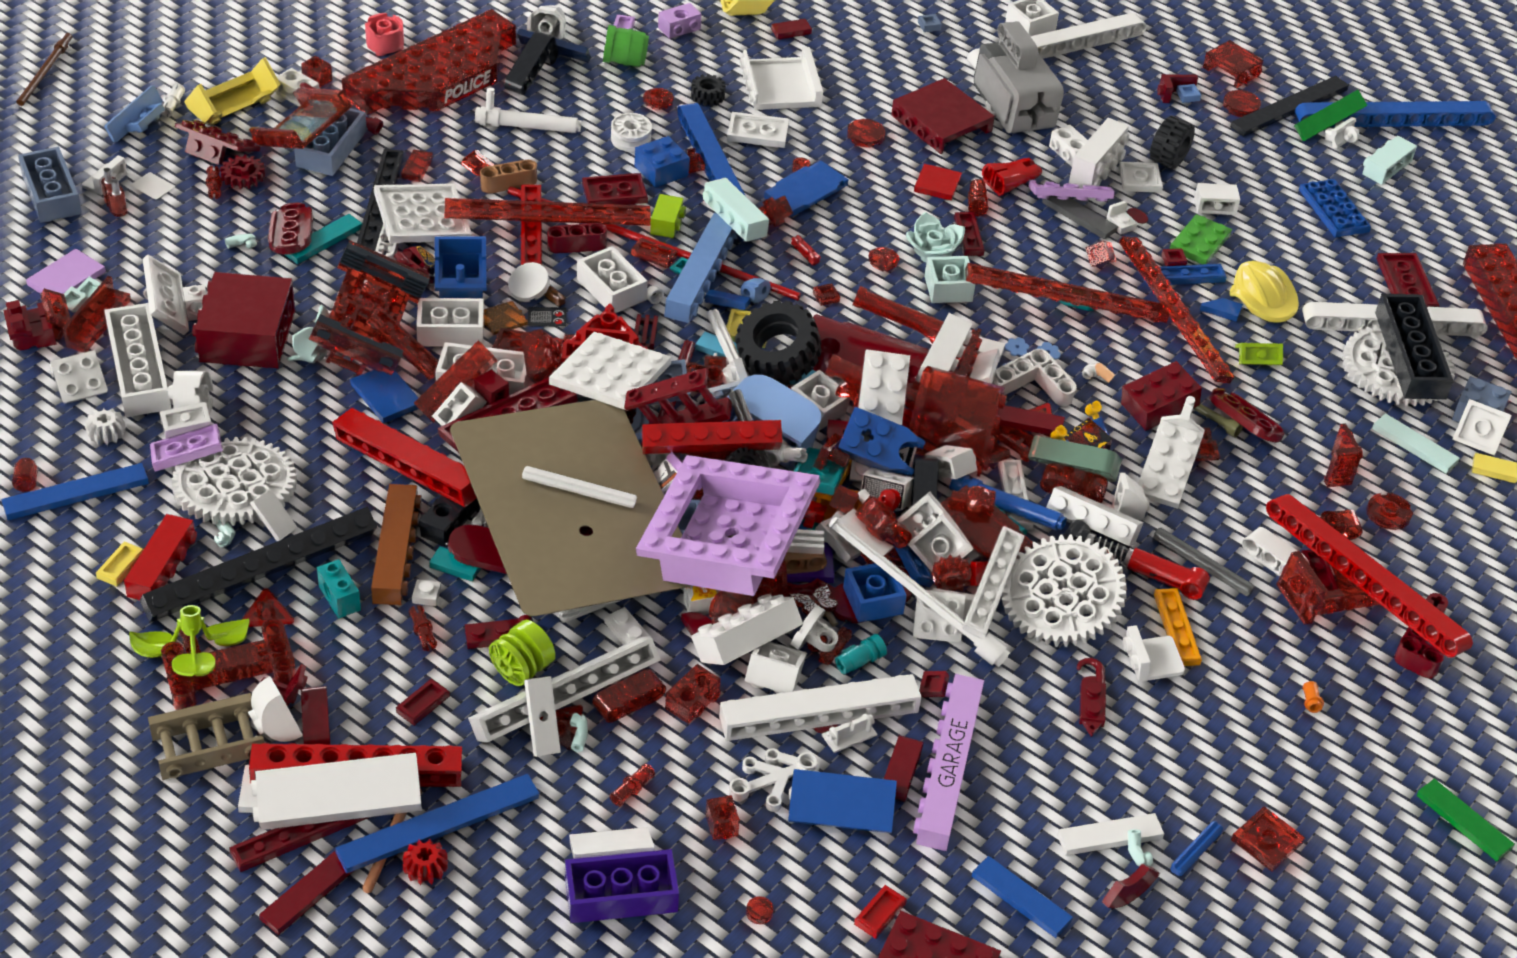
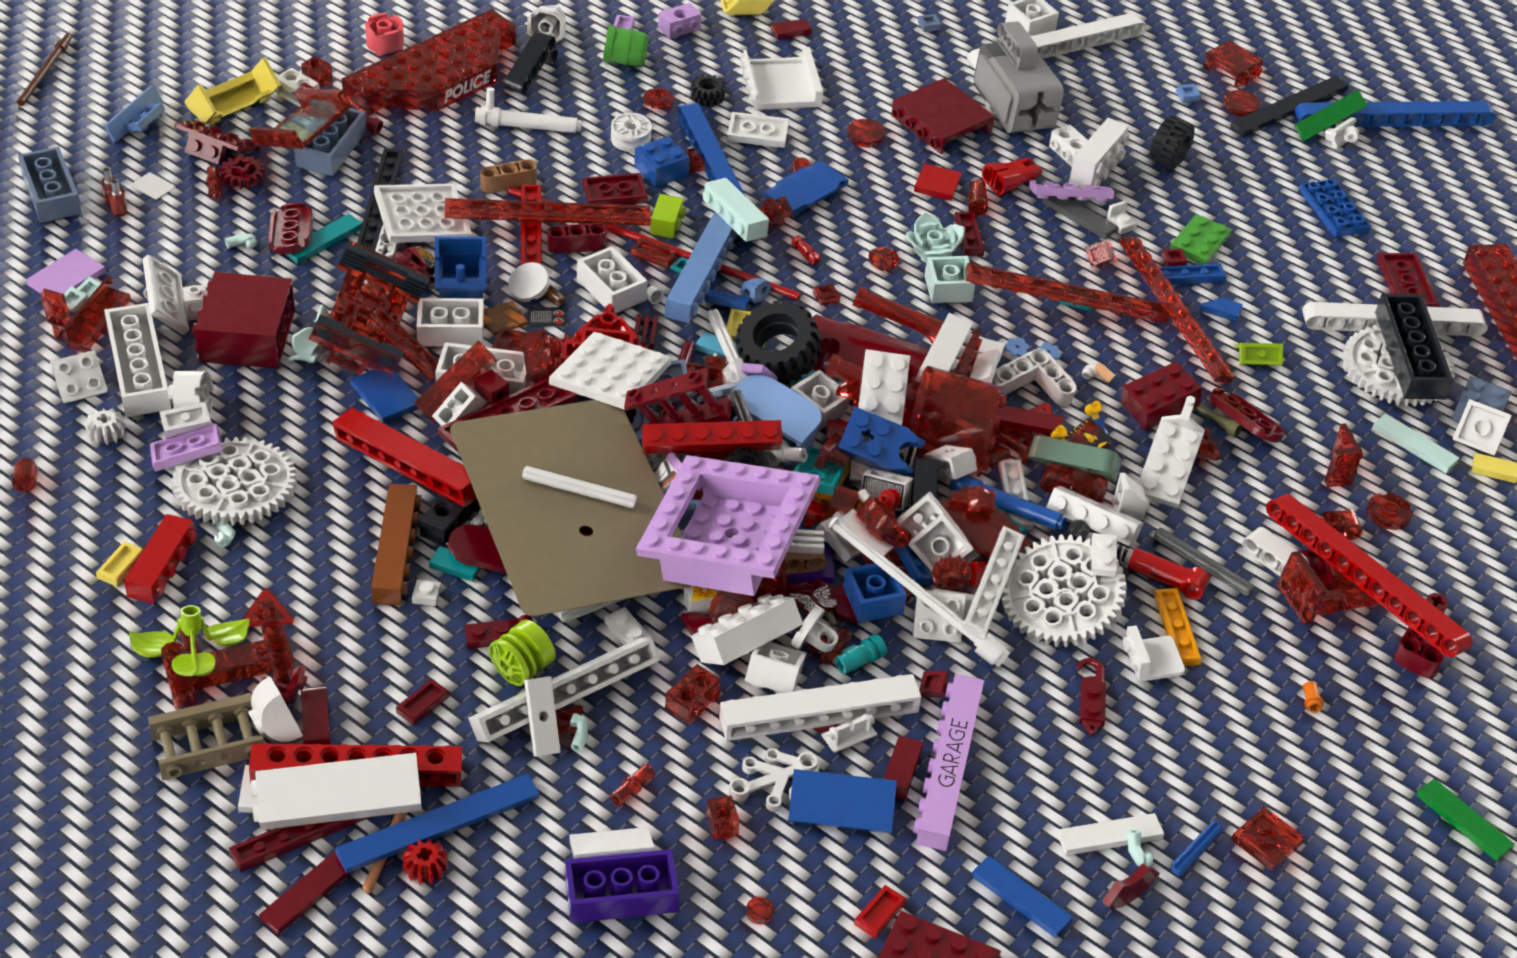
(28, 327): dark red hips -> none
(74, 491): blue tile -> none
(118, 170): white panel -> none
(172, 100): white pin -> none
(257, 564): black brick -> none
(273, 515): white tile -> none
(338, 588): teal brick -> none
(417, 165): clear red tile -> none
(422, 628): clear red pin -> none
(476, 161): clear red tile -> none
(564, 48): dark blue tile -> none
(629, 695): clear red beam -> none
(757, 369): none -> lavender tile
(1104, 555): none -> white plate
(1137, 215): dark red sticker -> none
(1140, 177): white tile -> none
(1169, 84): dark red bracket -> none
(1217, 199): white brick -> none
(1265, 291): light yellow piece -> none
(1389, 159): light aqua brick -> none

